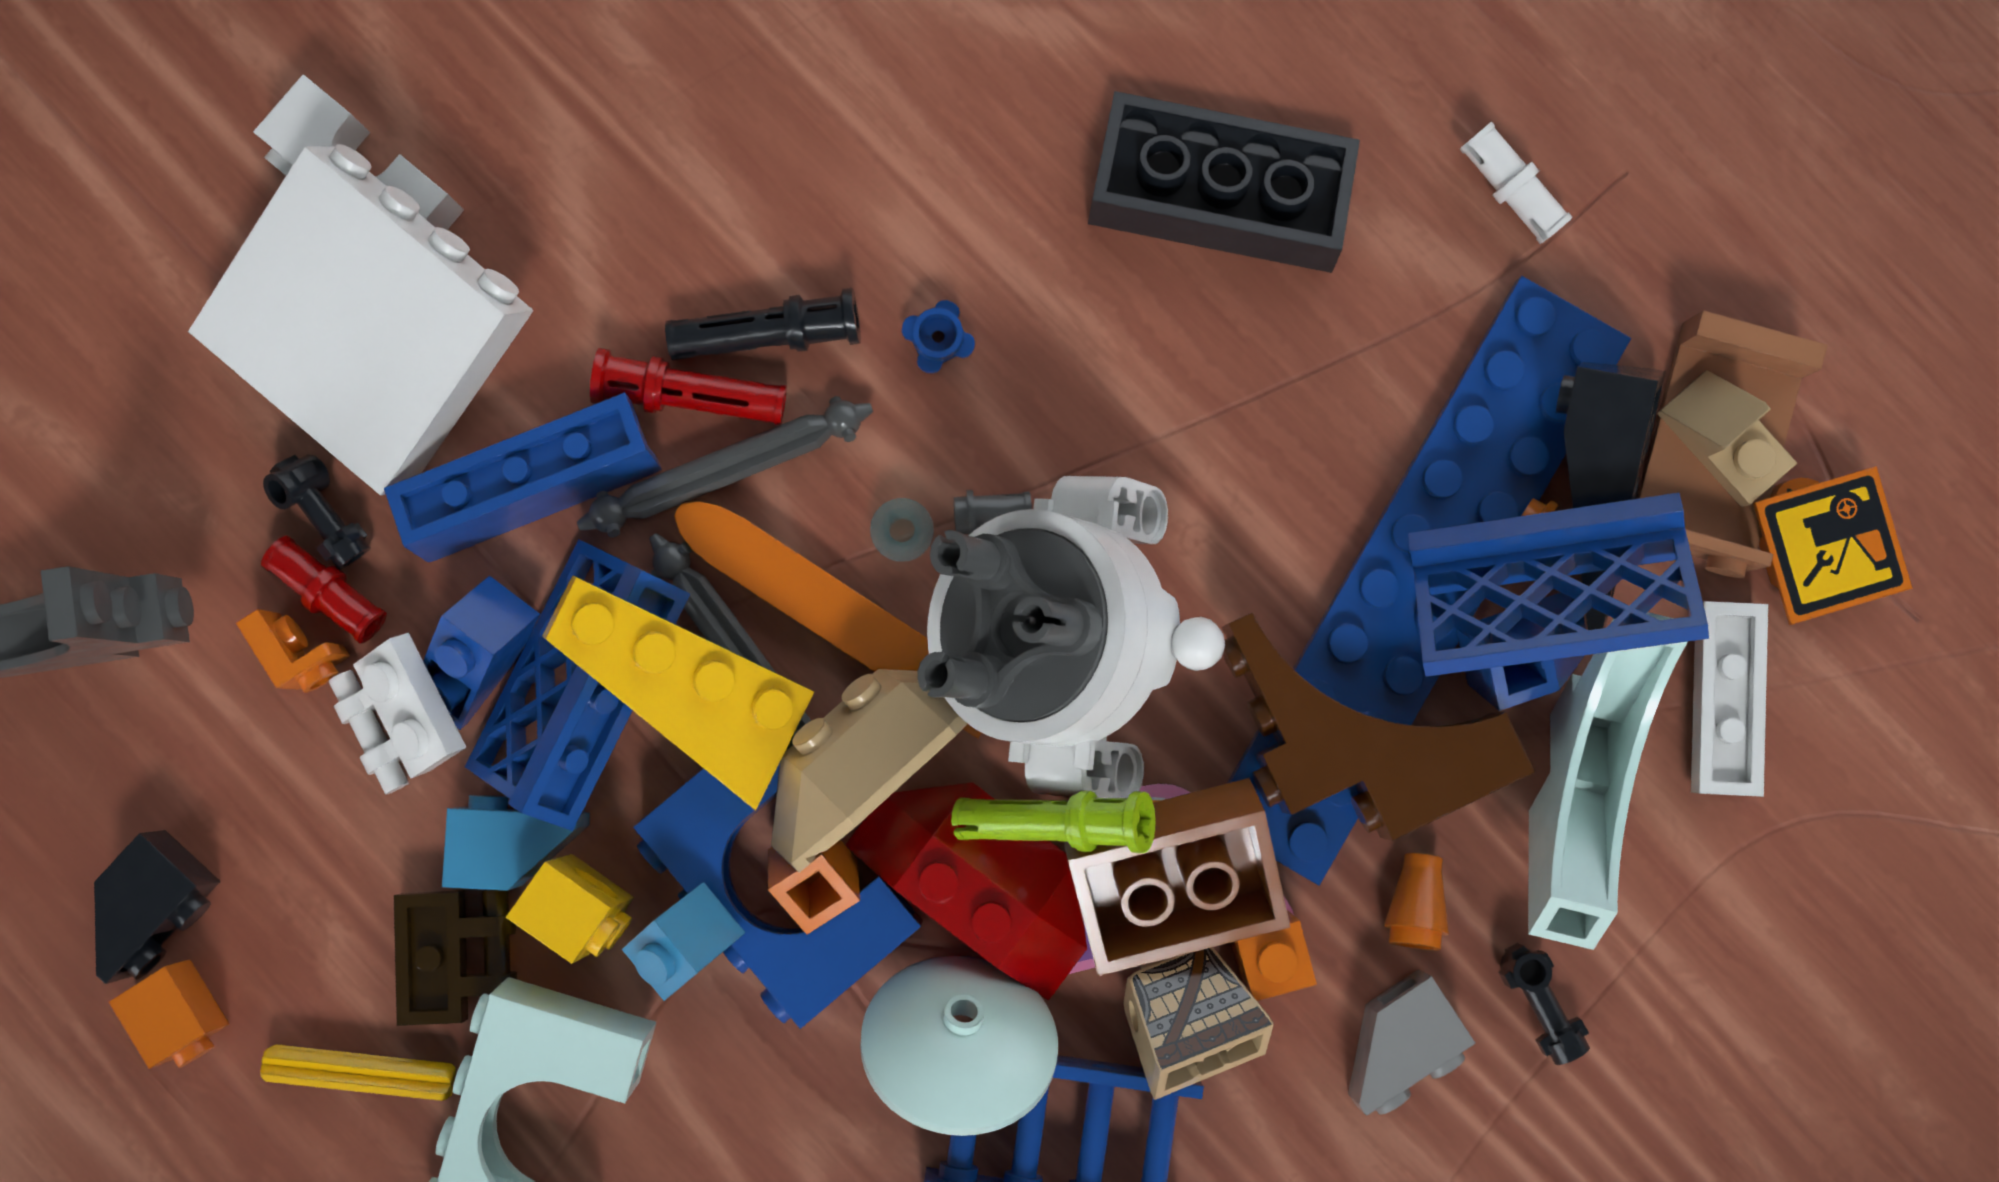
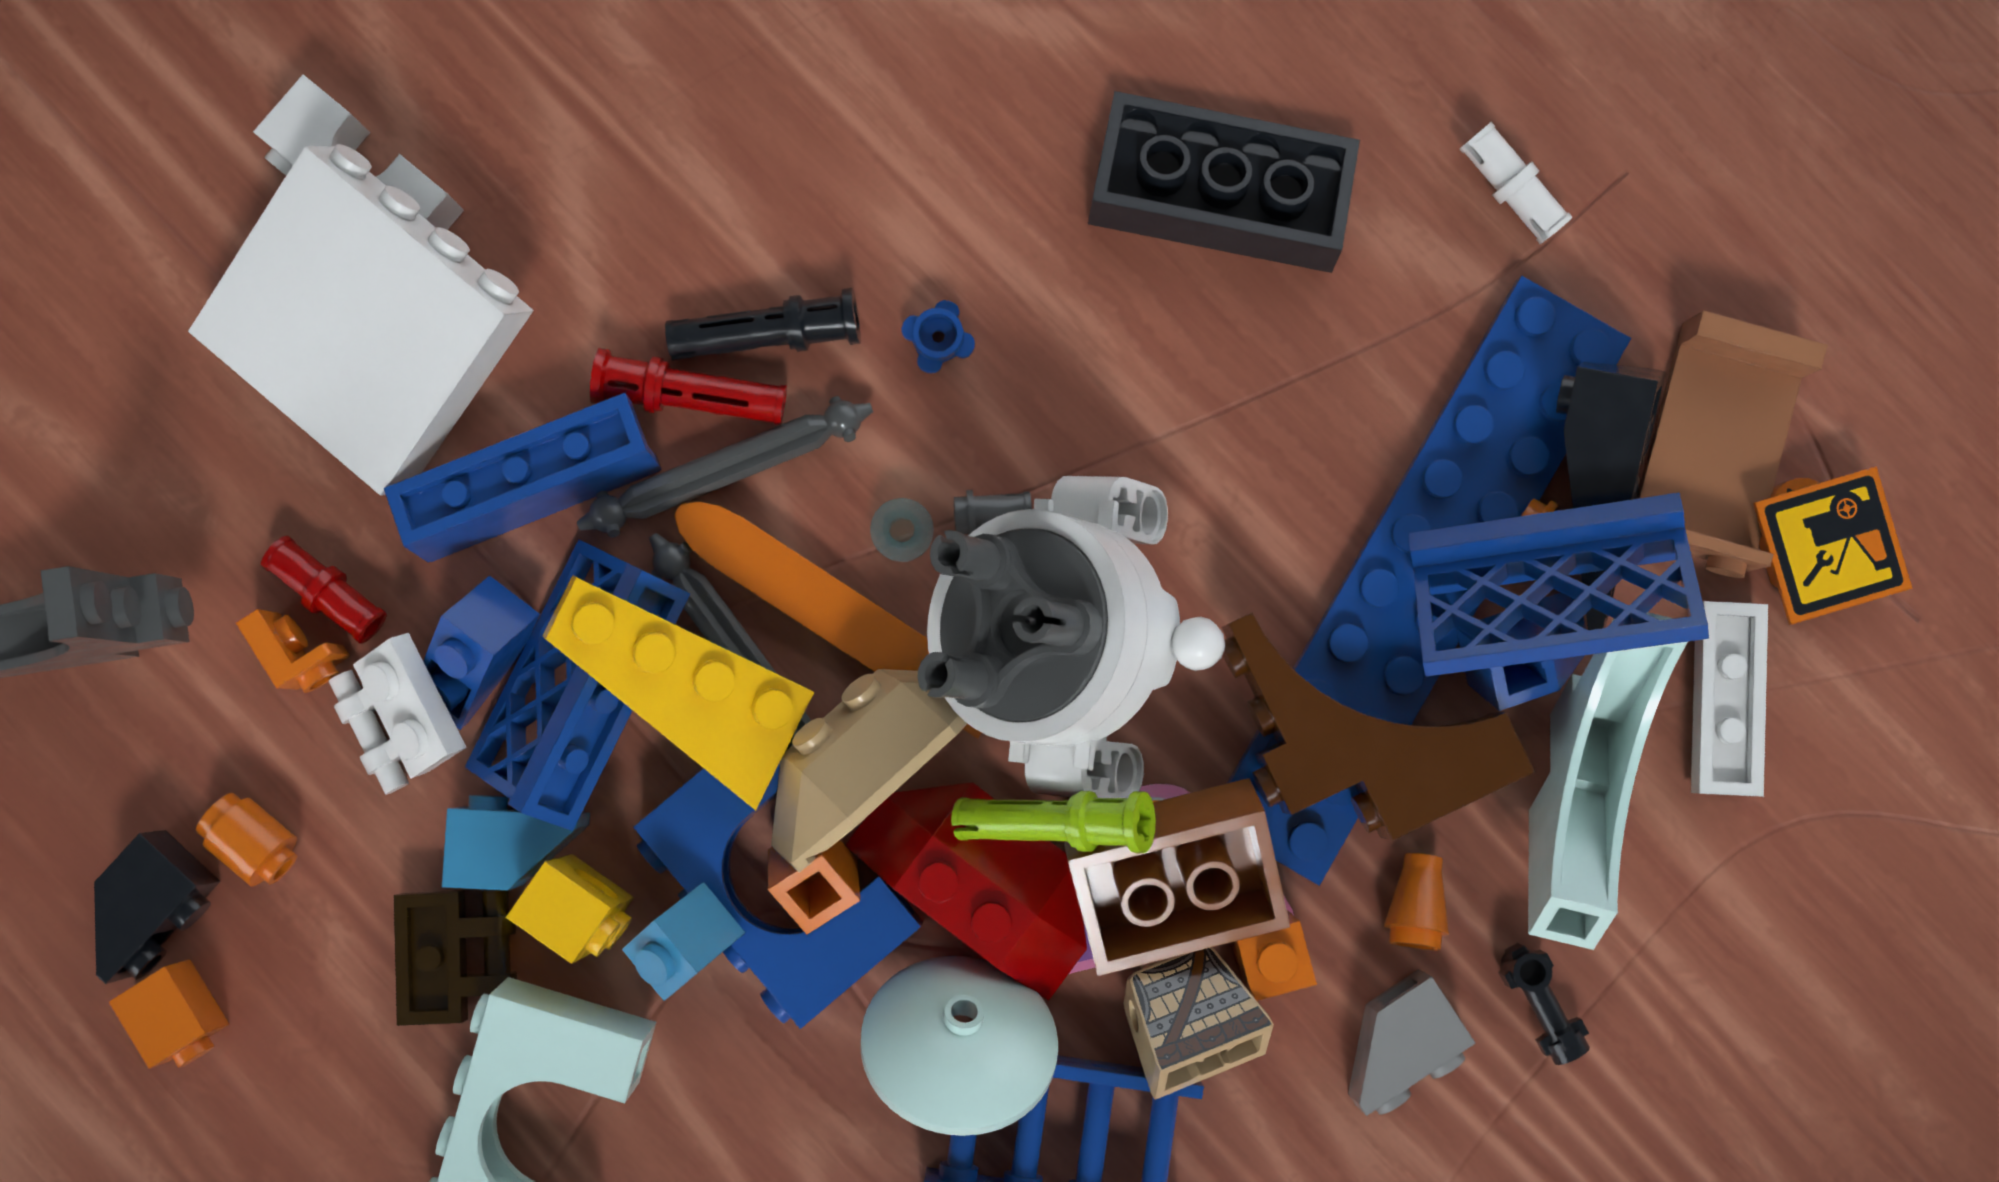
(247, 840): none -> orange brick
(300, 483): black bar -> none
(358, 1072): yellow axle -> none
(1726, 436): tan slope -> none

